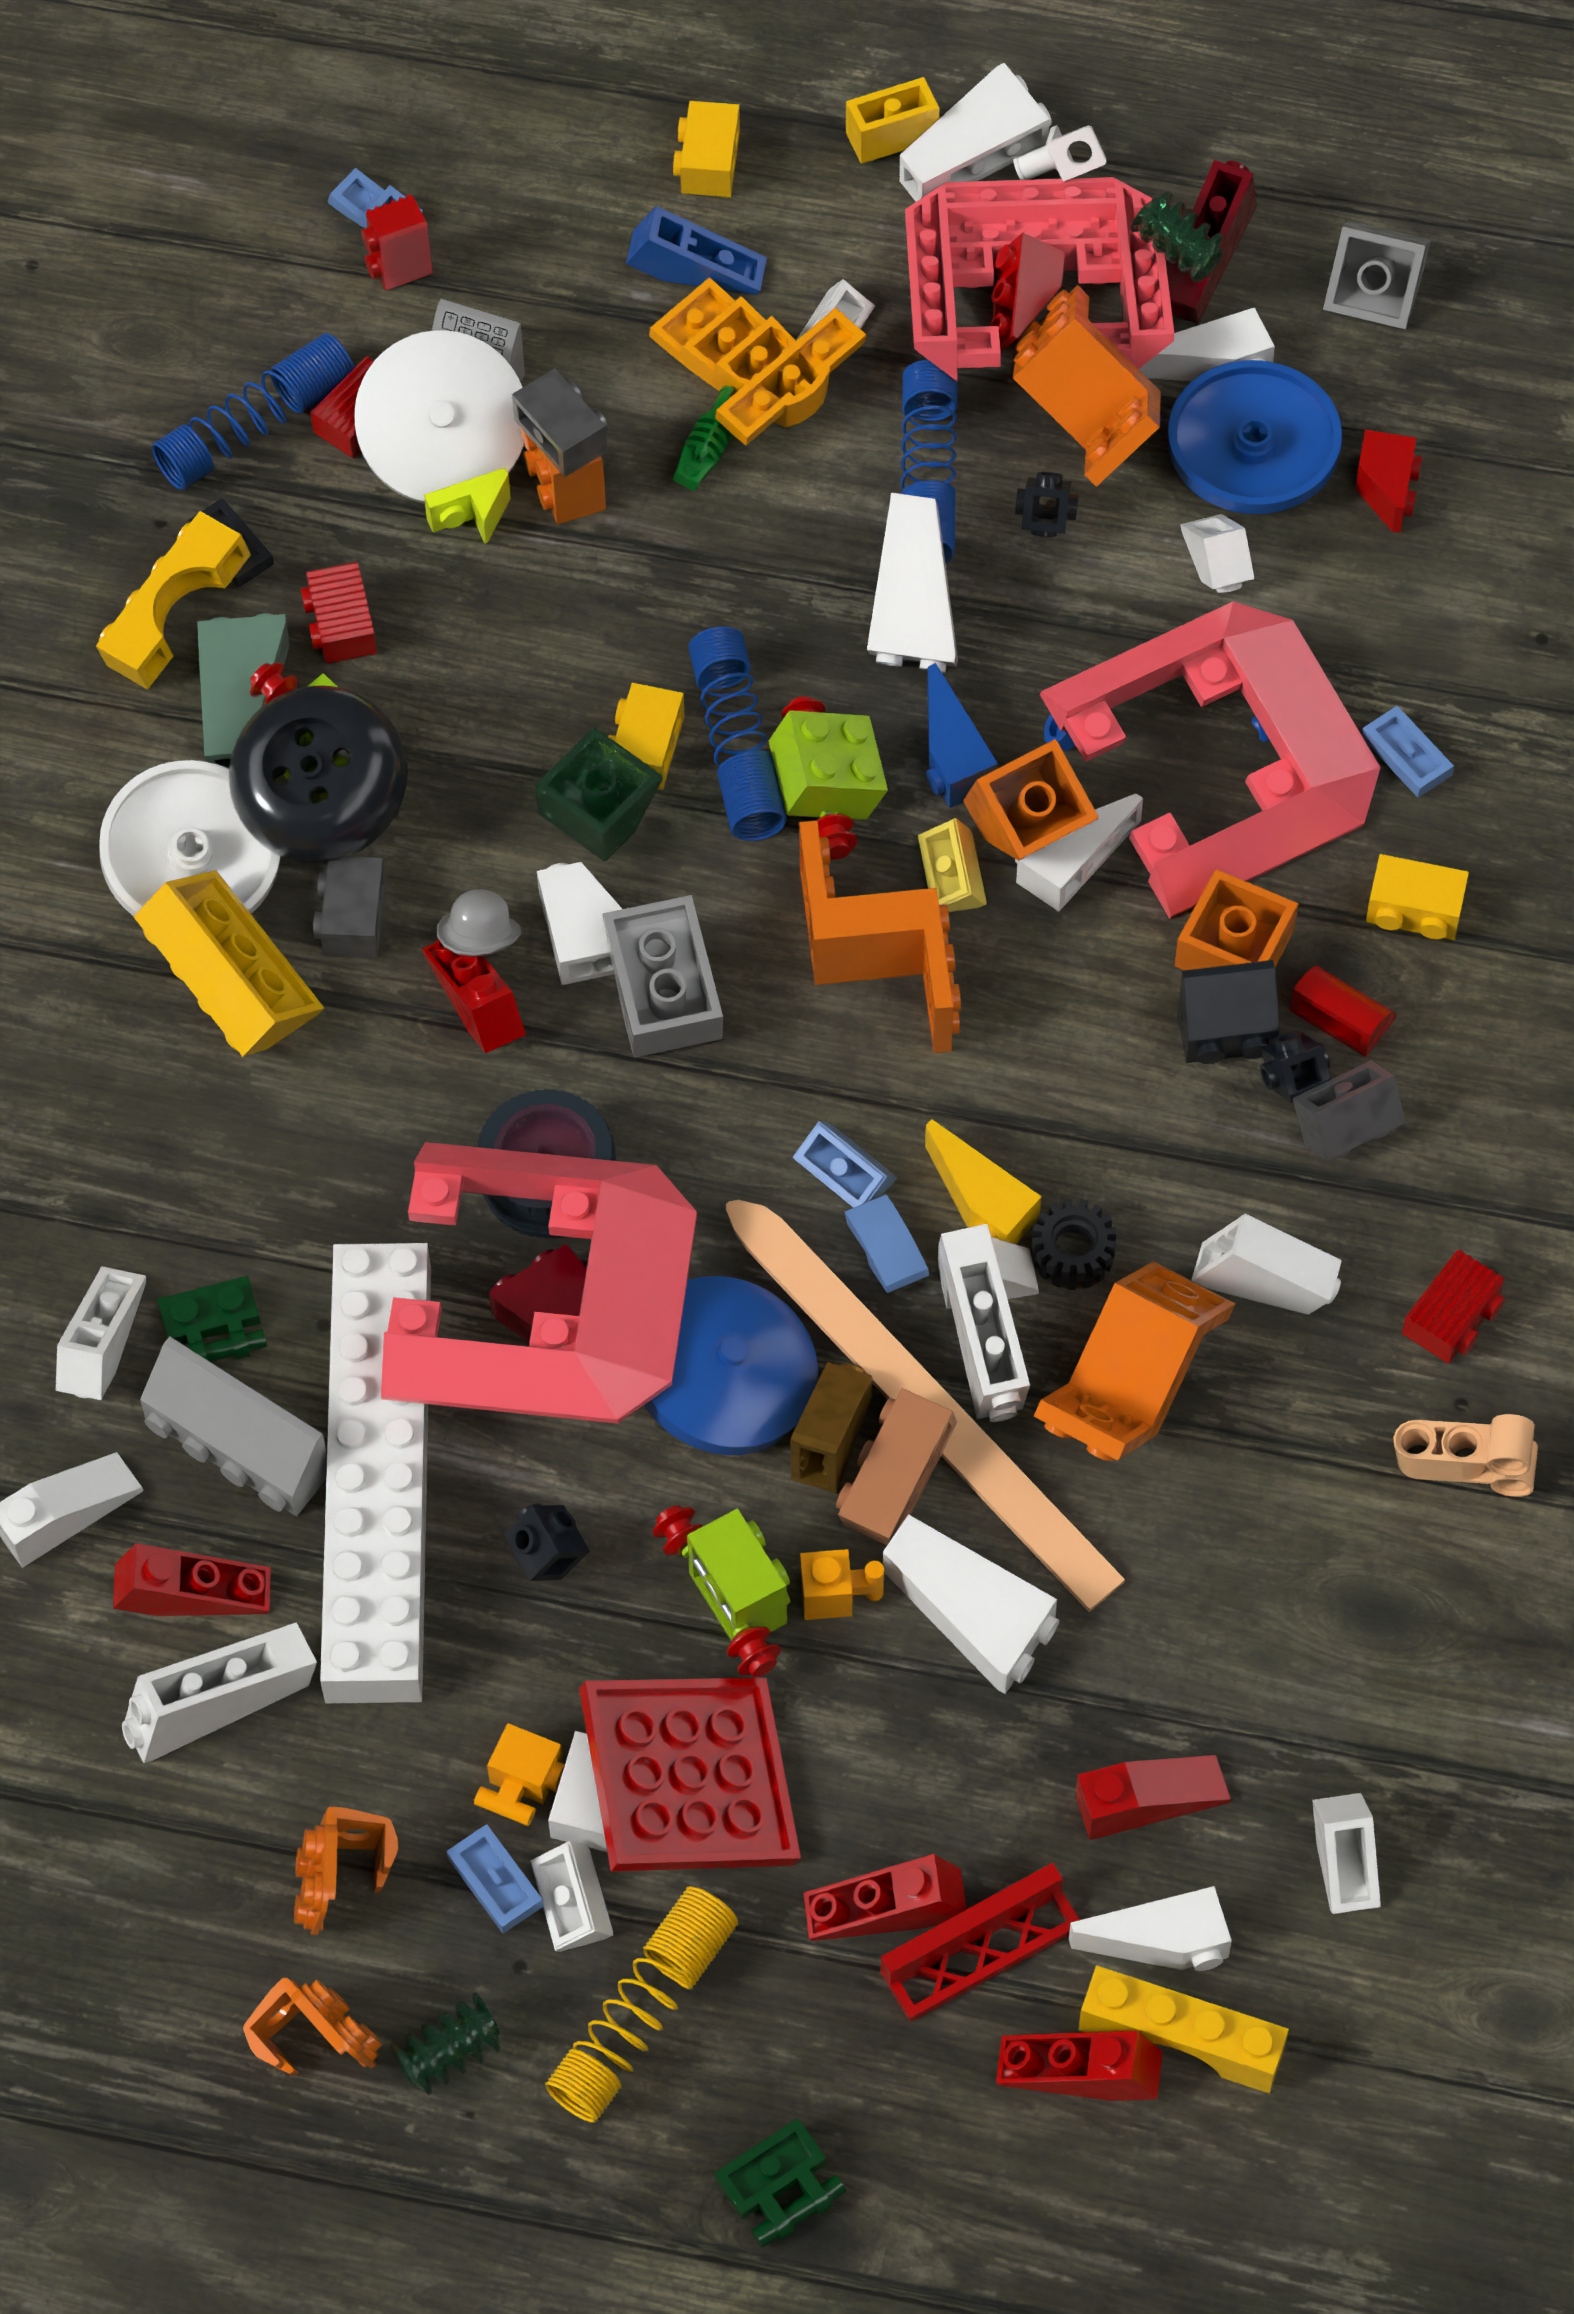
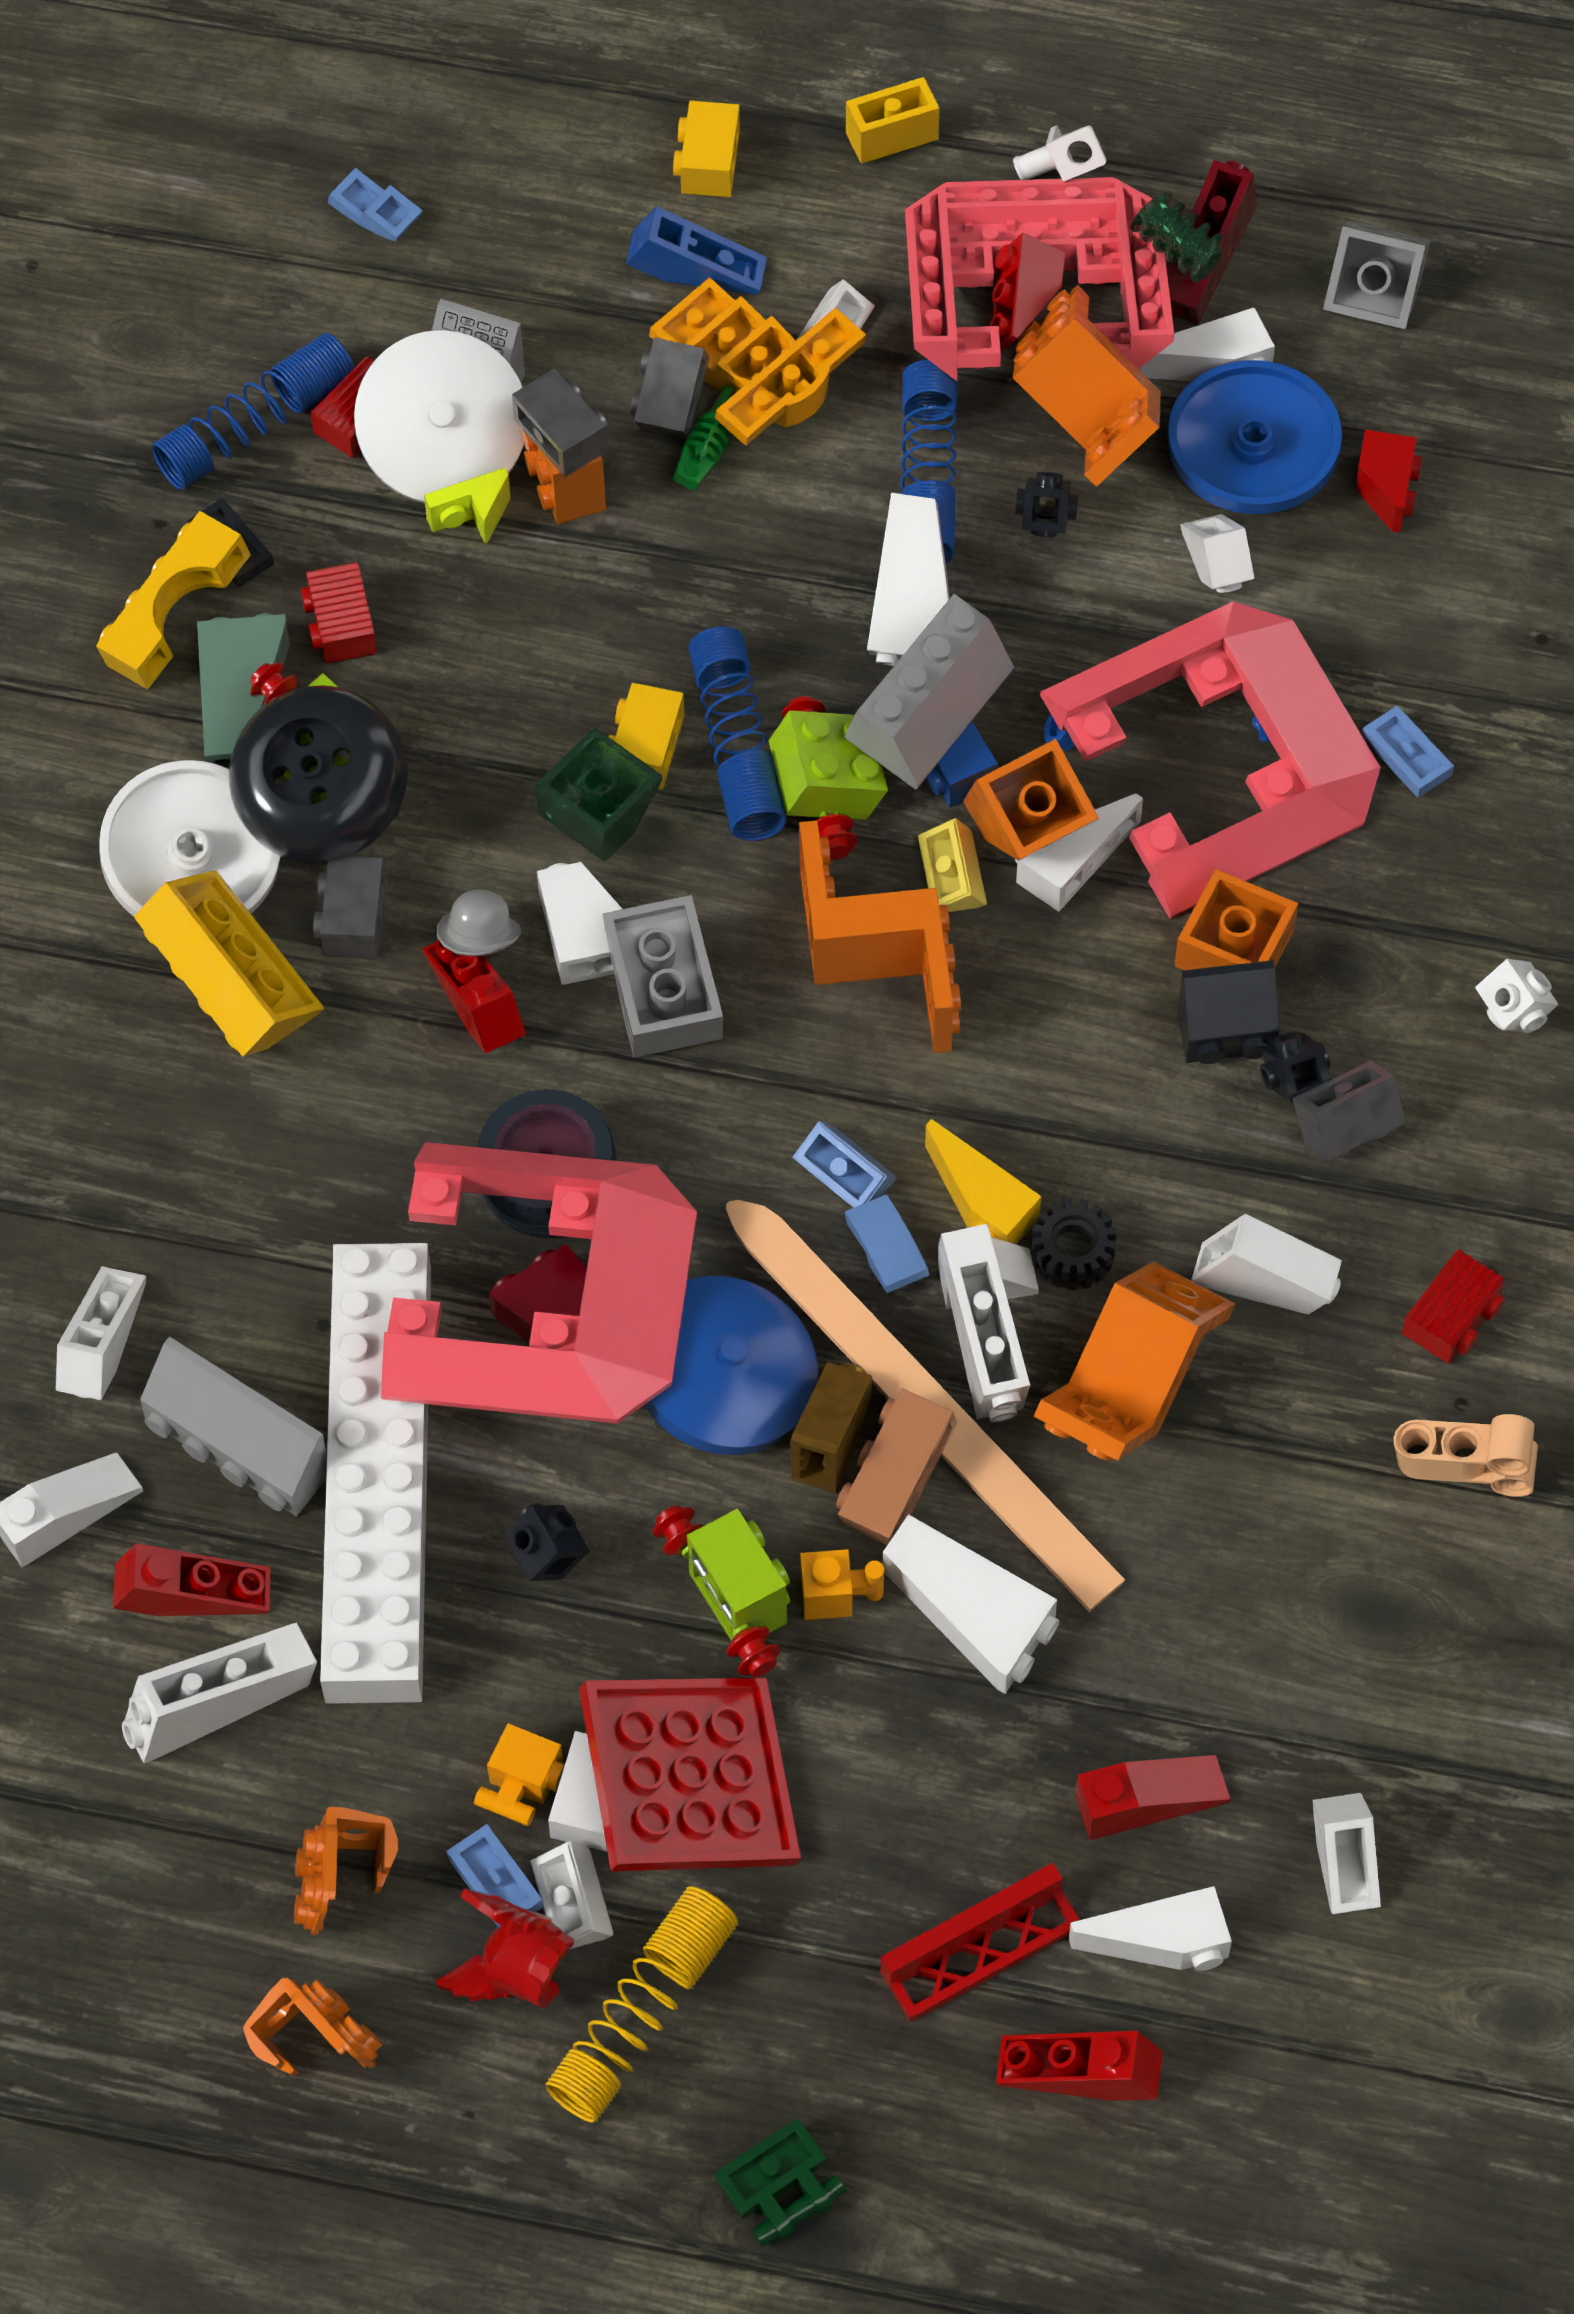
(212, 1312): dark green plate -> none
(397, 243): red brick -> none
(448, 2045): clear green piece -> none
(515, 1958): none -> red helmet
(669, 388): none -> flat silver brick
(887, 1900): red slope -> none
(932, 693): none -> light grey slope
(976, 135): white slope -> none
(1228, 2041): yellow arch -> none
(1340, 1010): red brick -> none
(1417, 897): yellow brick -> none
(1517, 996): none -> white brick

